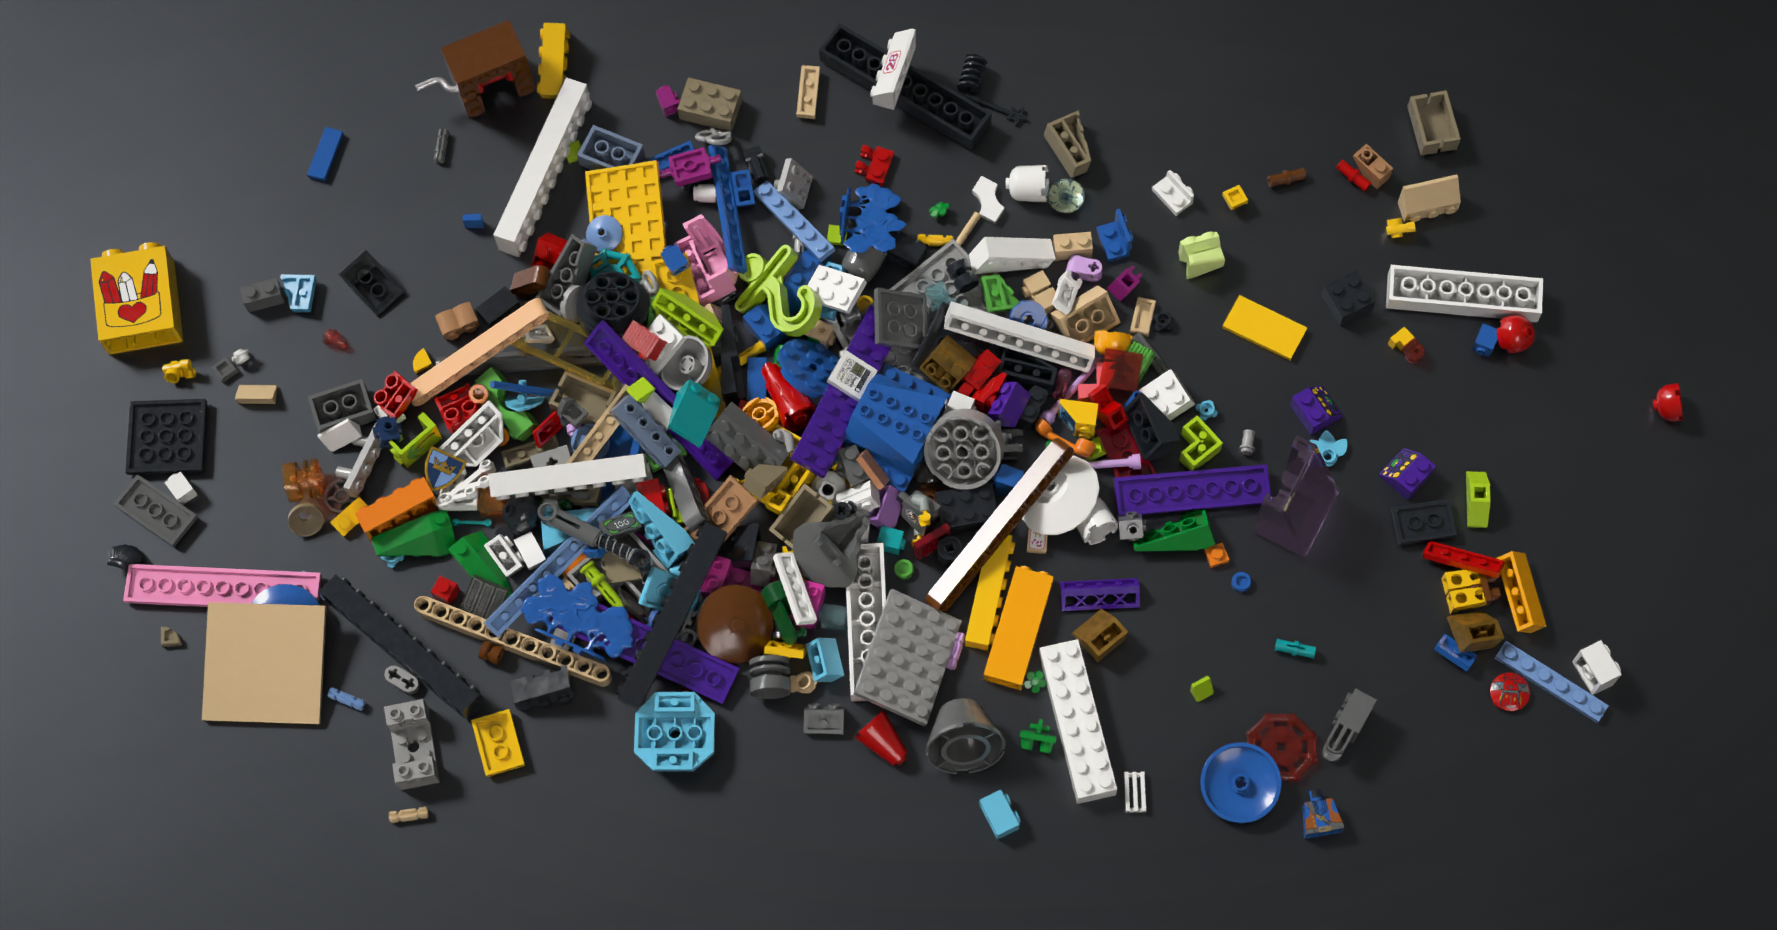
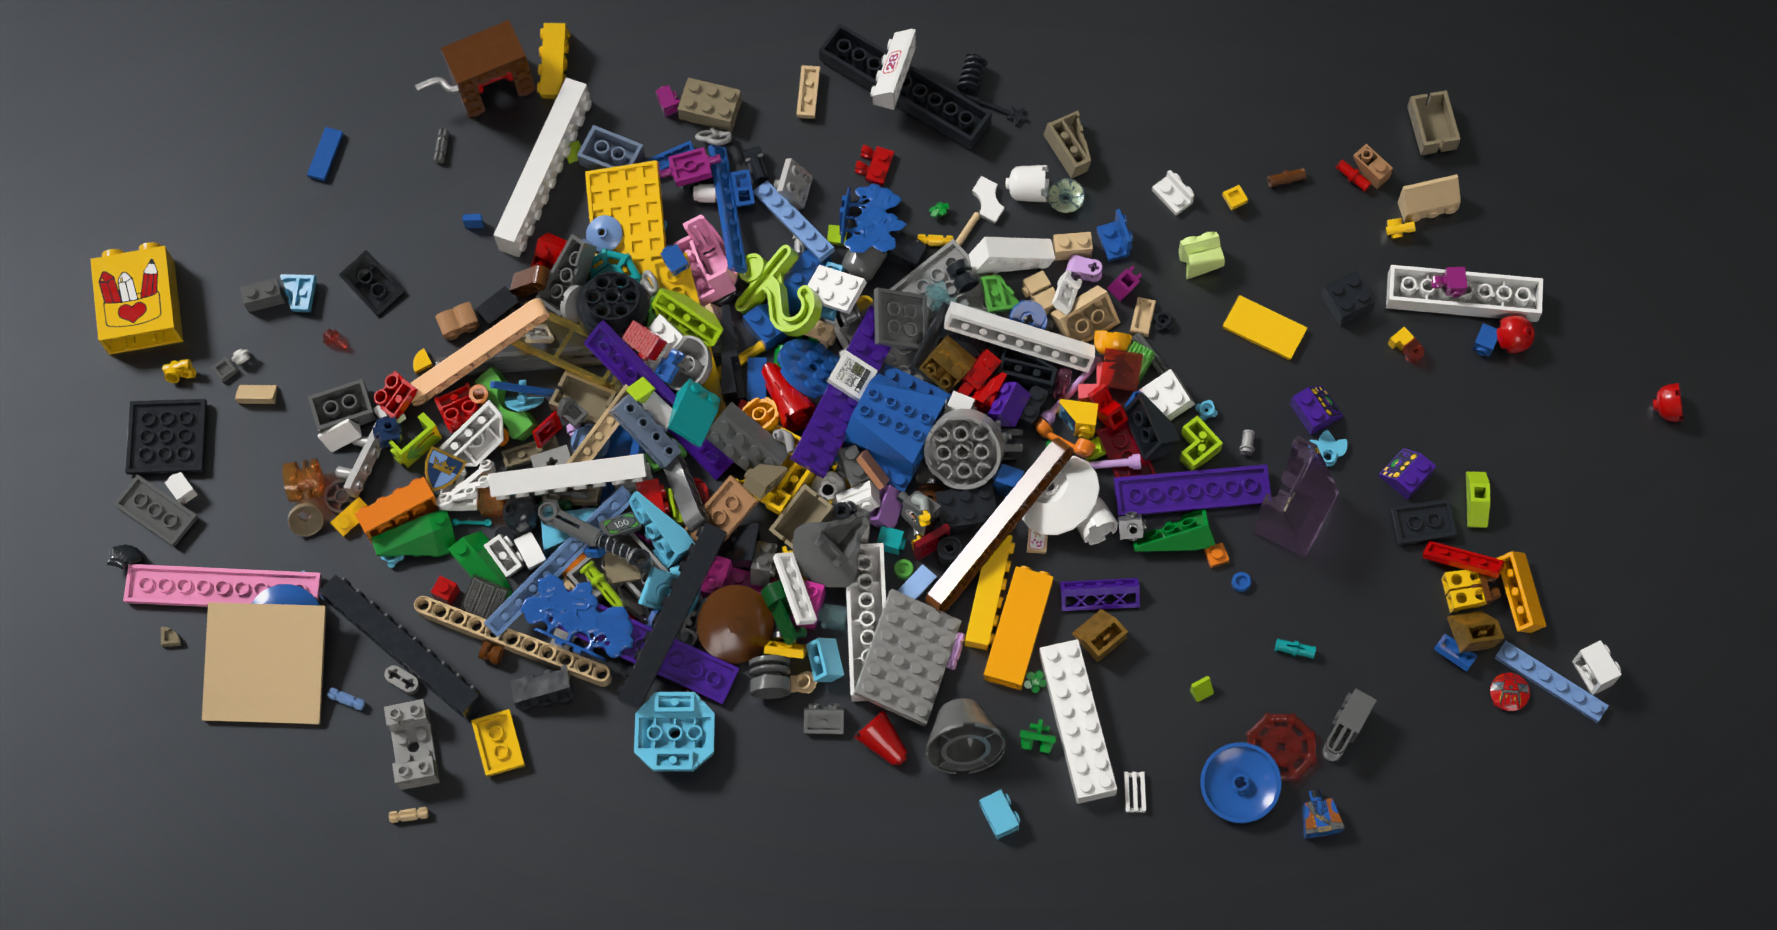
(667, 367): none -> blue plate
(918, 583): none -> light blue tile
(1453, 281): none -> magenta brick

